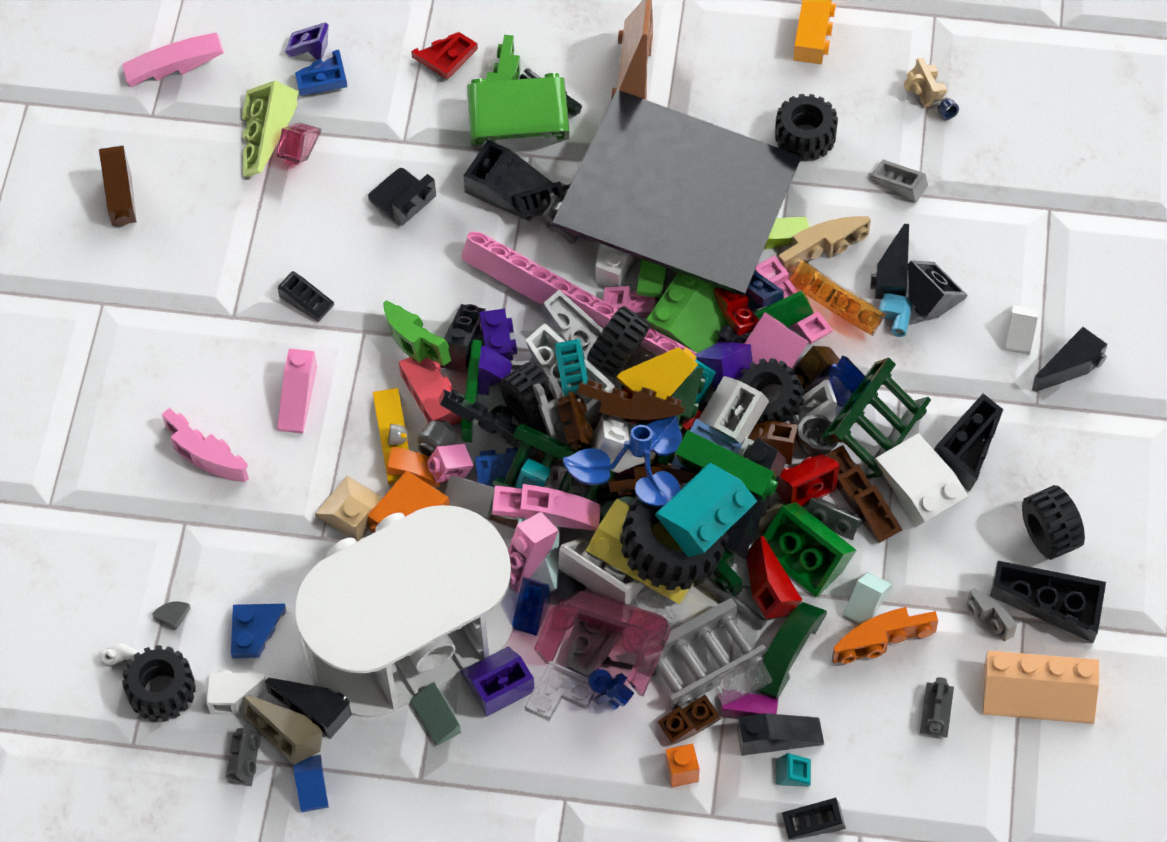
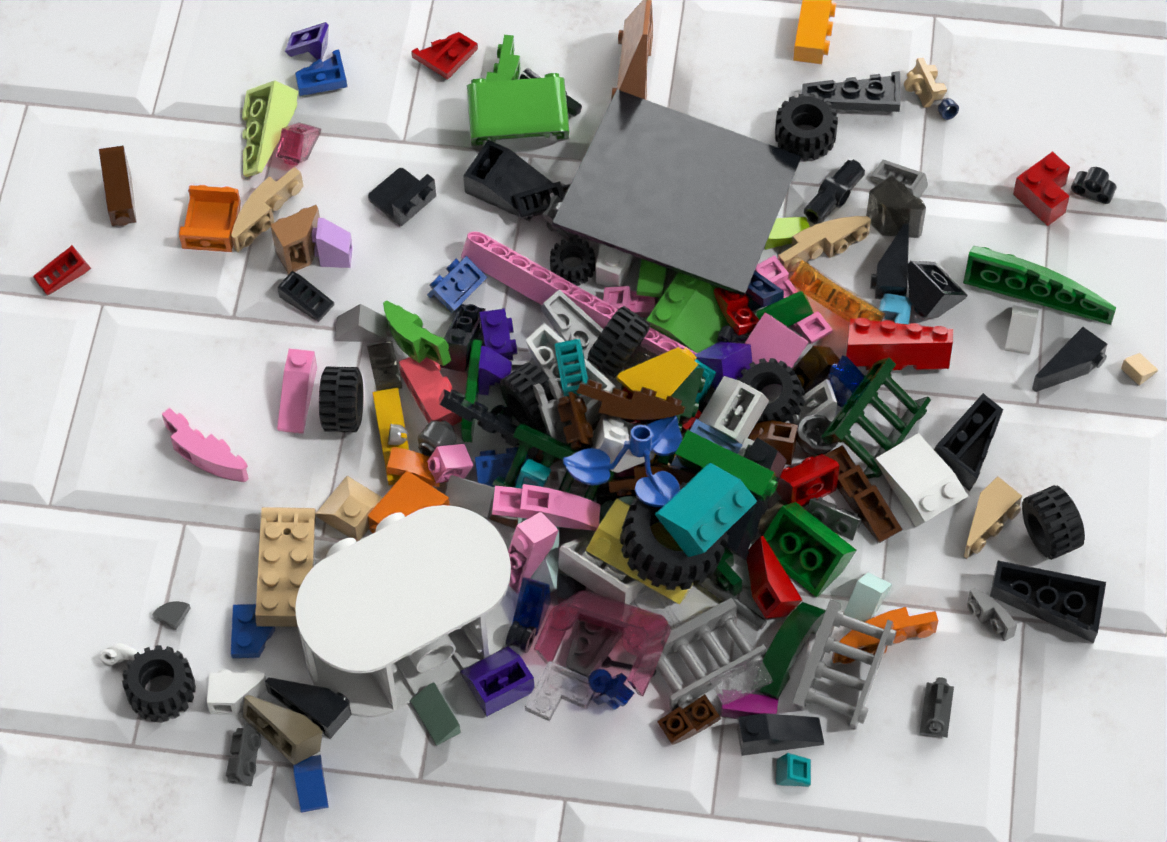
(60, 261): none -> red slope
(179, 56): bright pink slope -> none
(210, 218): none -> orange panel
(259, 208): none -> tan slope
(283, 562): none -> tan hinge
(294, 238): none -> medium nougat slope
(332, 244): none -> lavender slope
(341, 399): none -> black tyre
(361, 325): none -> light grey slope
(384, 366): none -> clear smoke slope
(458, 284): none -> blue bracket
(520, 636): none -> black wheel
(573, 249): none -> black tyre
(682, 765): orange brick -> none
(811, 810): black slope -> none
(816, 668): none -> light grey fence
(834, 191): none -> black piece
(865, 94): none -> black wing
(892, 206): none -> clear smoke slope
(902, 343): none -> red wedge
(995, 506): none -> tan slope
(1034, 284): none -> green wedge
(1040, 687): light nougat slope -> none
(1041, 188): none -> red brick
(1094, 185): none -> black piece
(1138, 368): none -> tan slope

